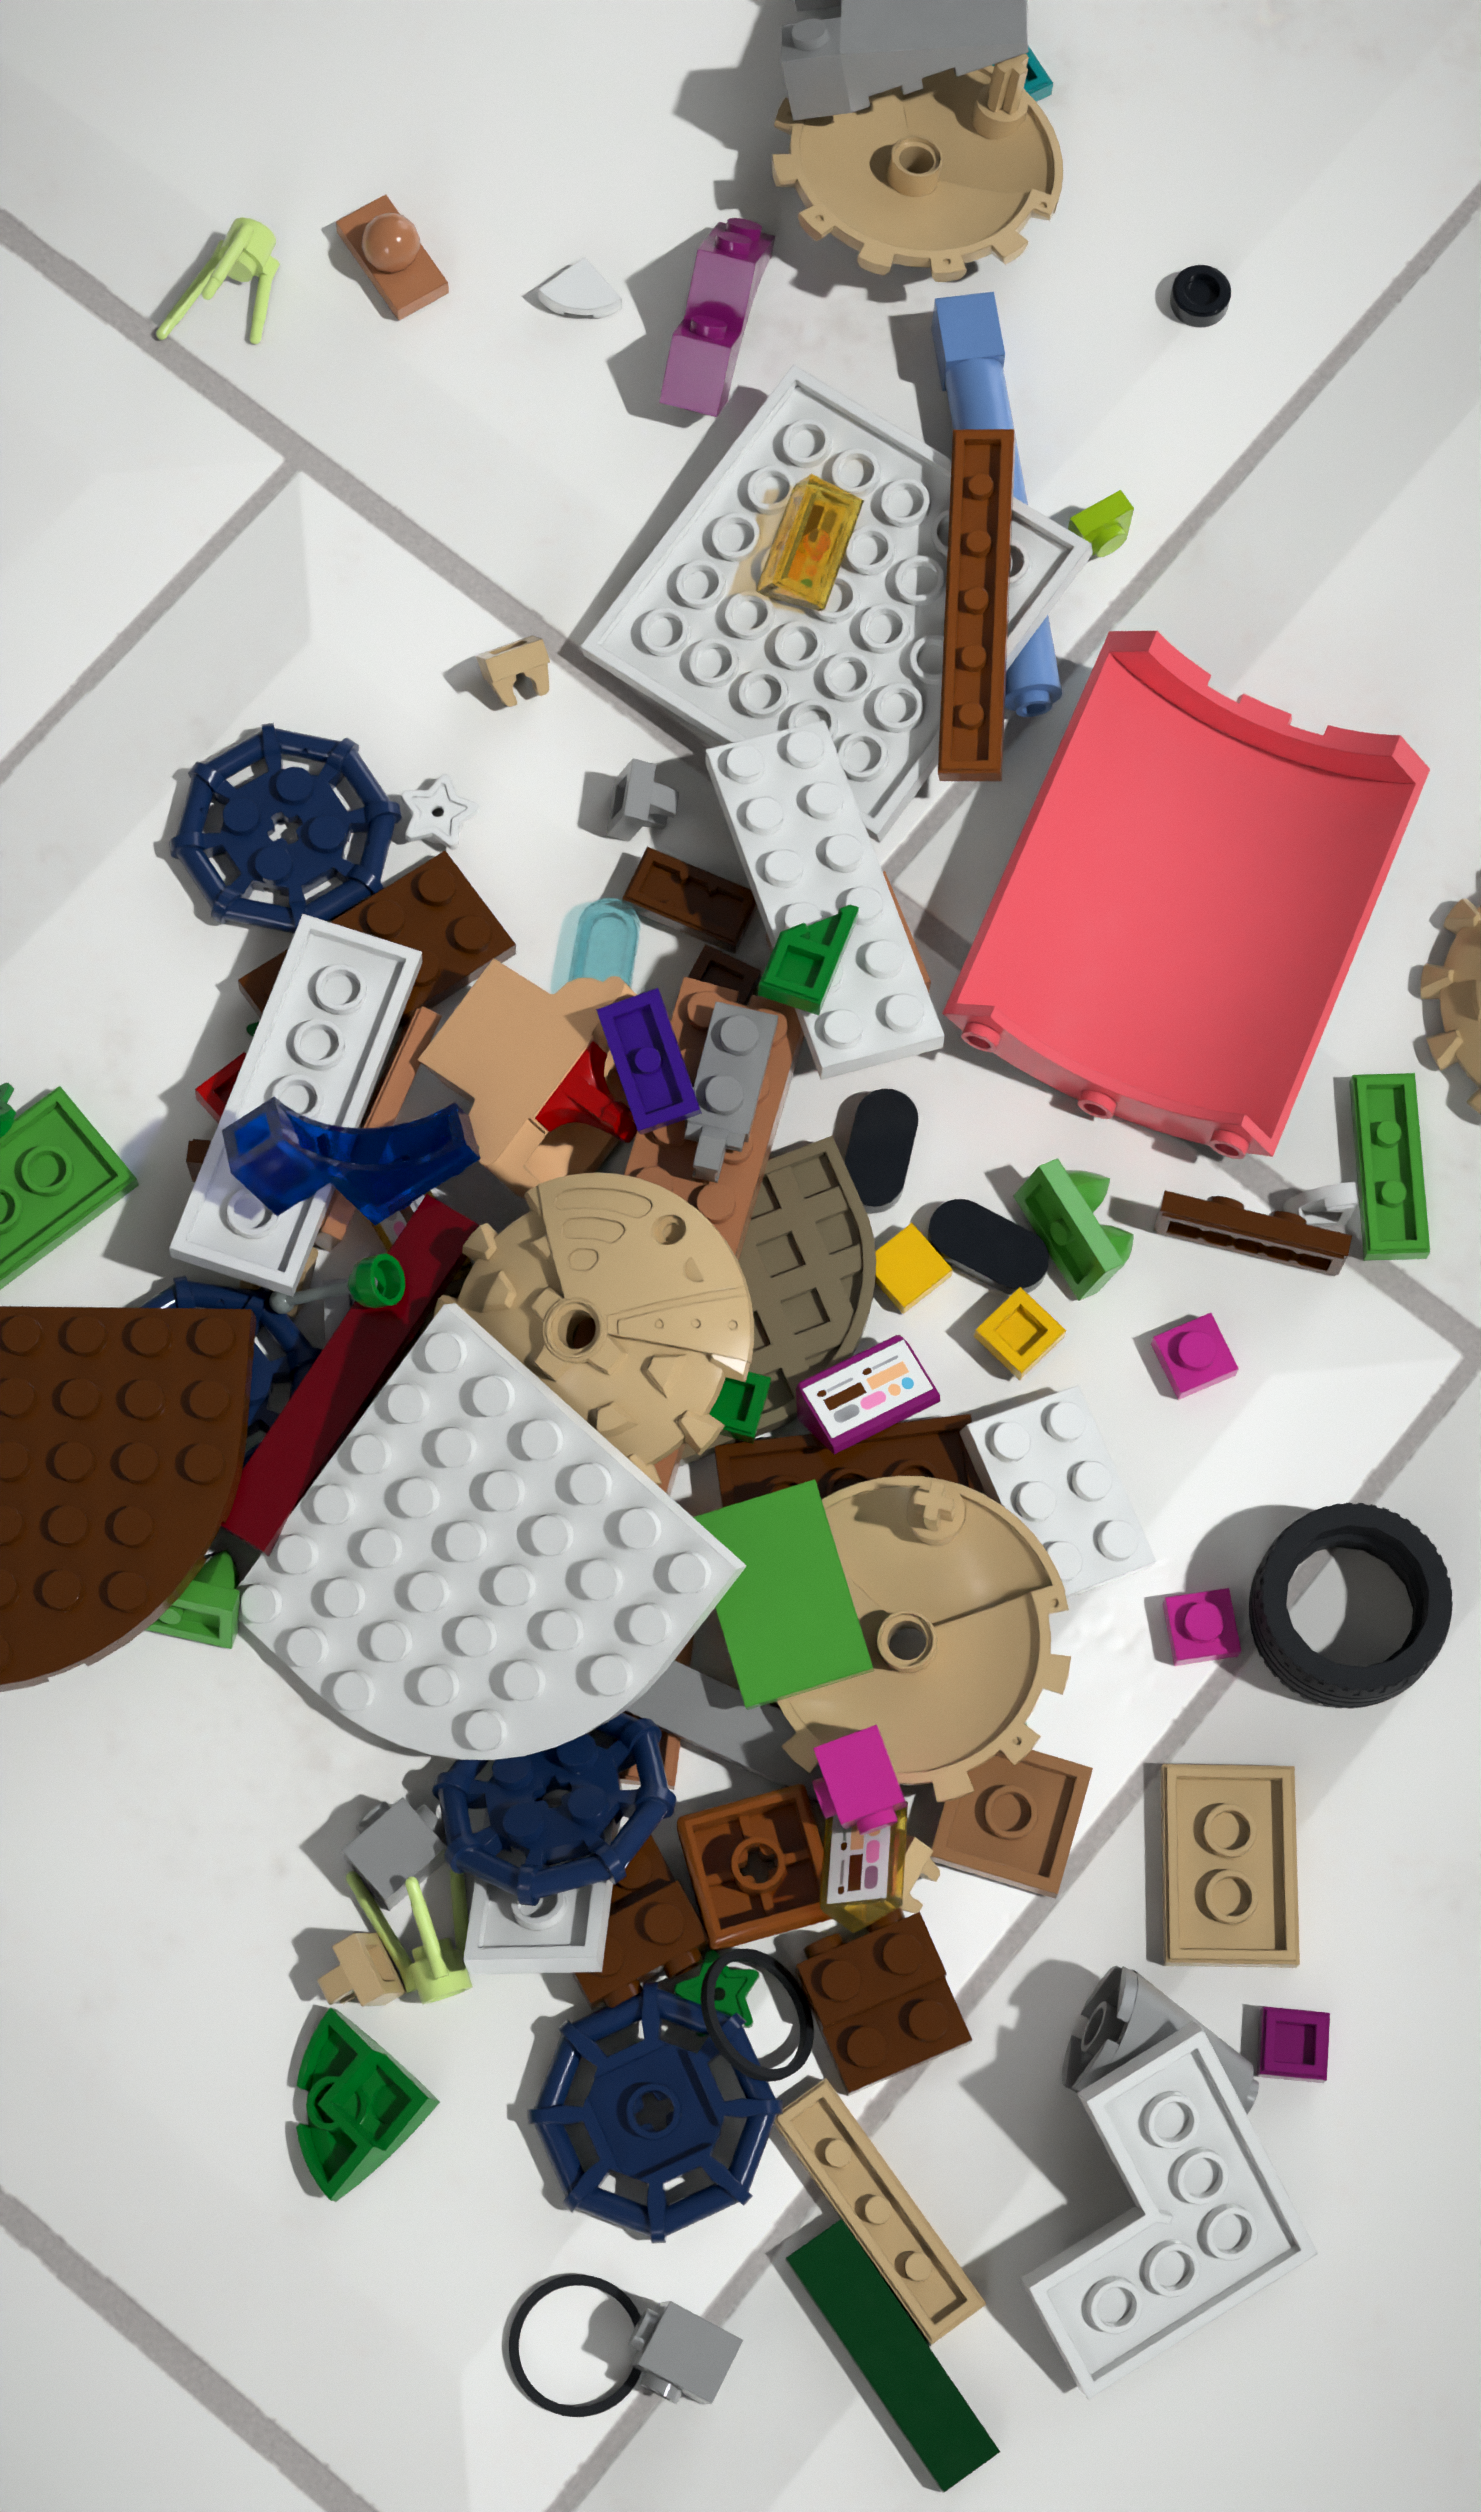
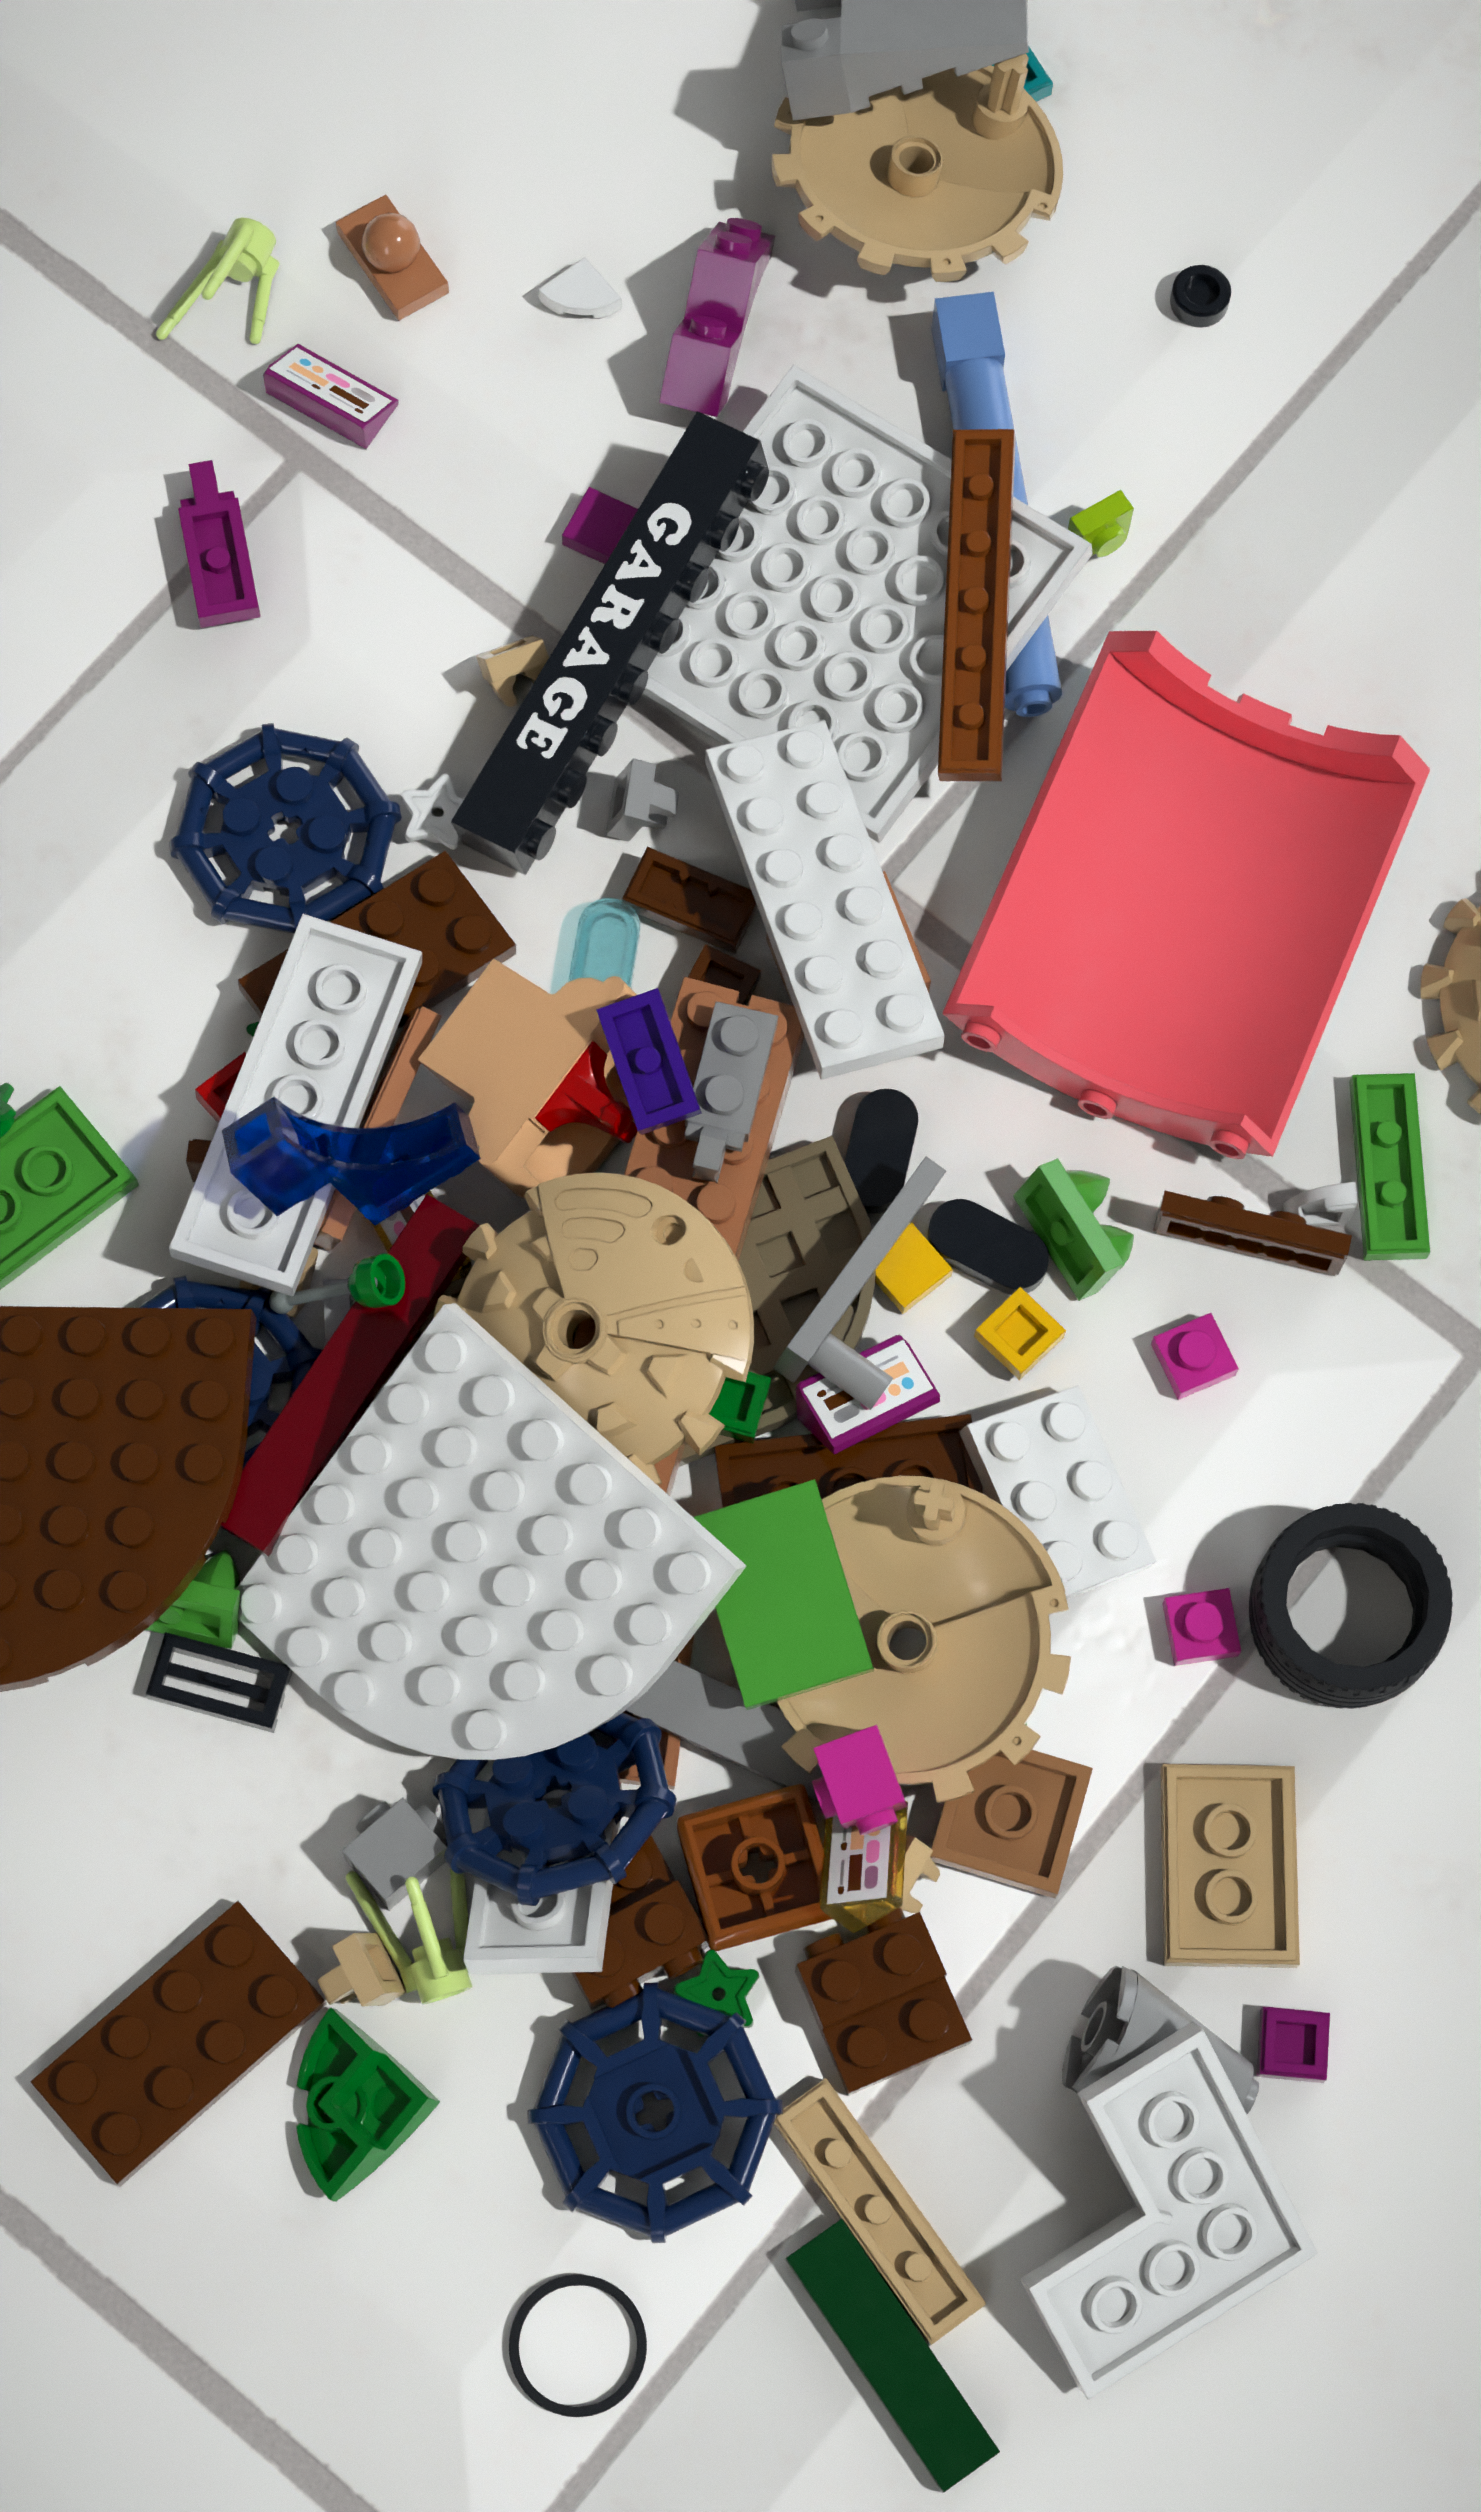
(178, 2043): none -> reddish brown plate
(217, 551): none -> magenta hinge
(271, 1697): none -> black tile
(329, 395): none -> slope
(597, 525): none -> magenta tile
(612, 643): none -> black brick
(682, 2353): light grey brick -> none
(719, 2038): black piece -> none
(807, 961): green tile -> none
(810, 544): clear yellow slope -> none
(814, 1342): none -> light grey piece

